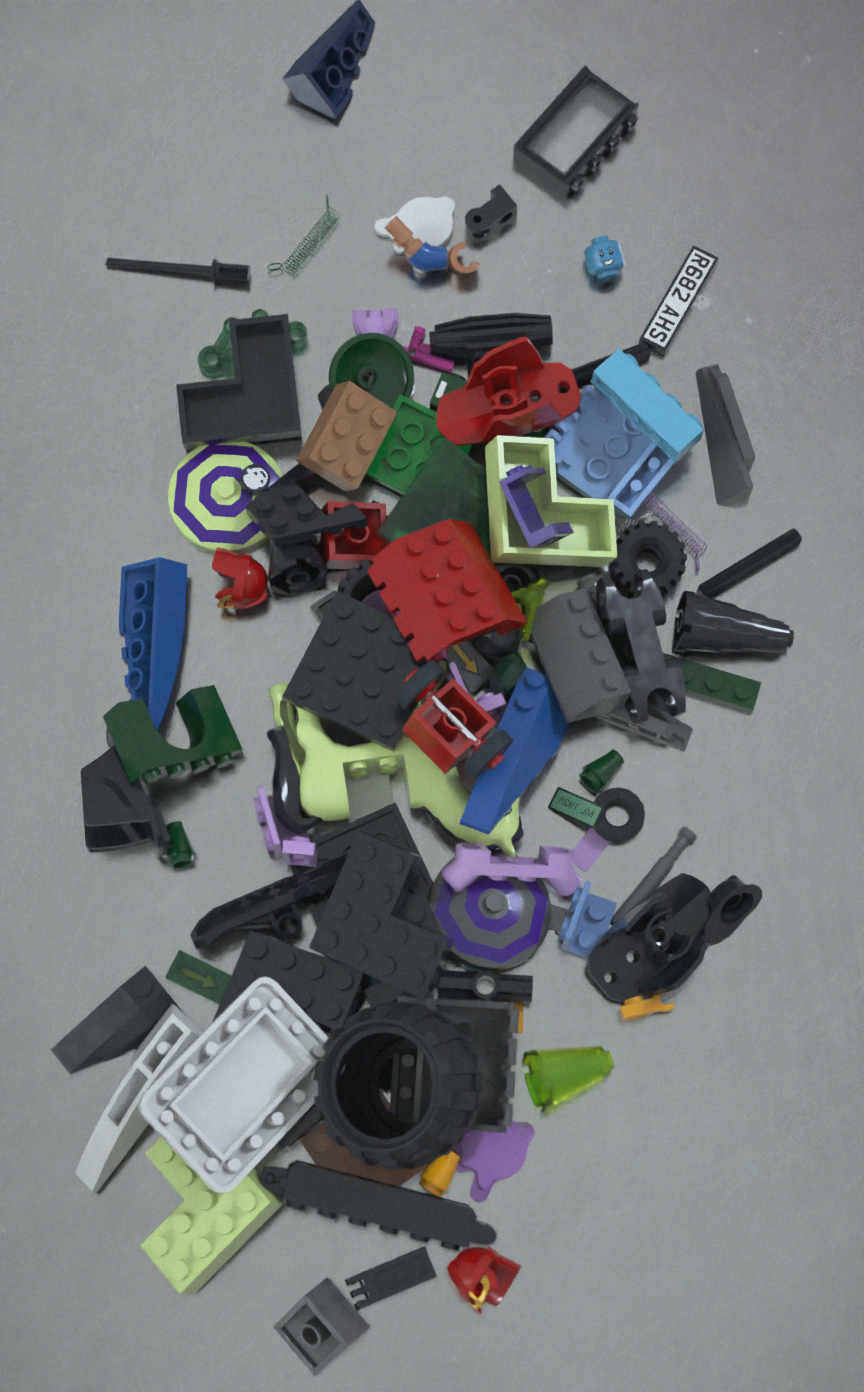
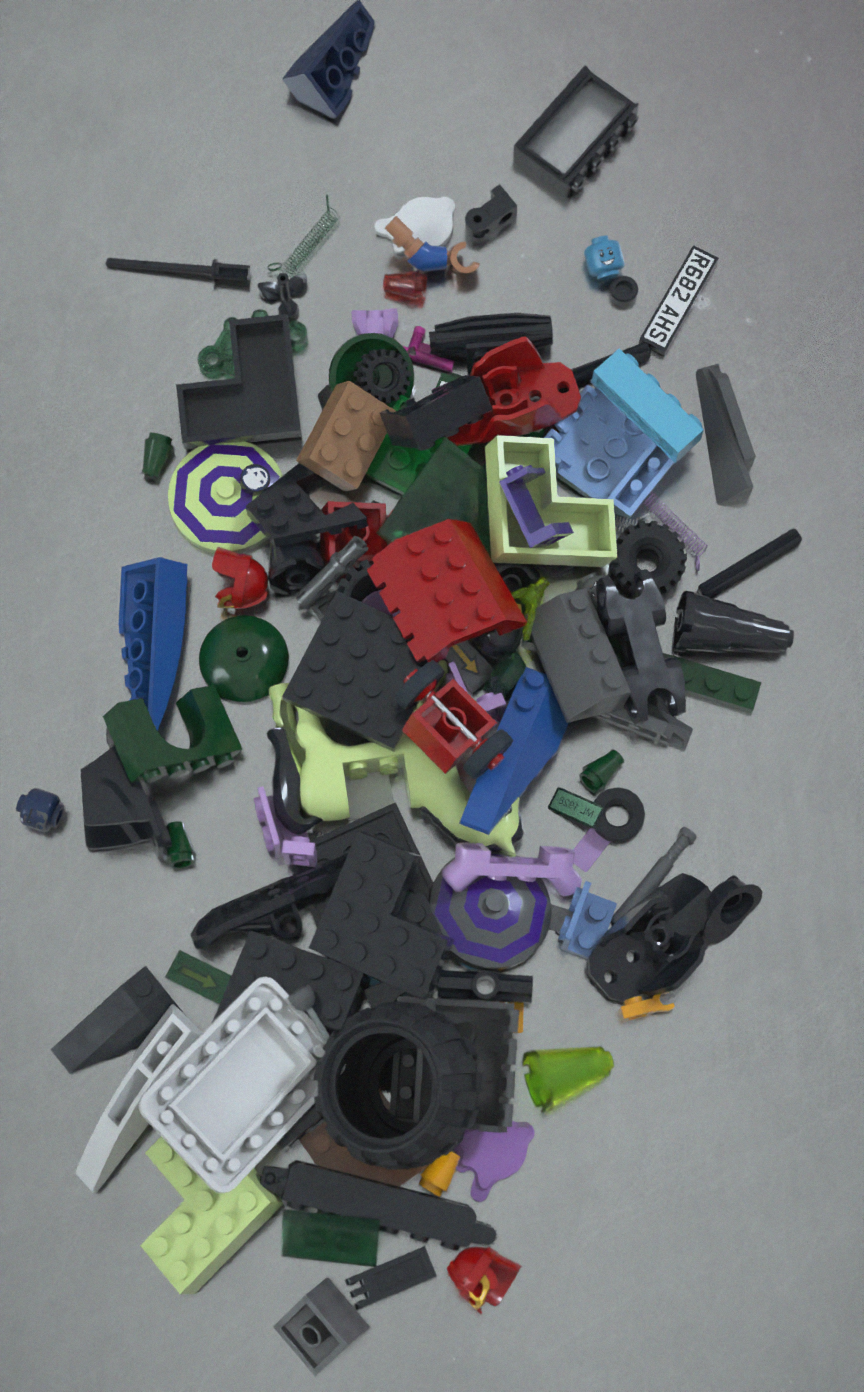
(40, 809): none -> dark blue head
(156, 451): none -> dark green cone
(248, 677): none -> dark green dish
(284, 290): none -> black plant
(303, 1000): none -> dark grey hinge
(330, 1238): none -> clear green tile
(339, 564): none -> dark grey pin
(397, 367): none -> black tyre
(407, 284): none -> clear red cone
(438, 413): none -> black wedge
(623, 291): none -> black tile

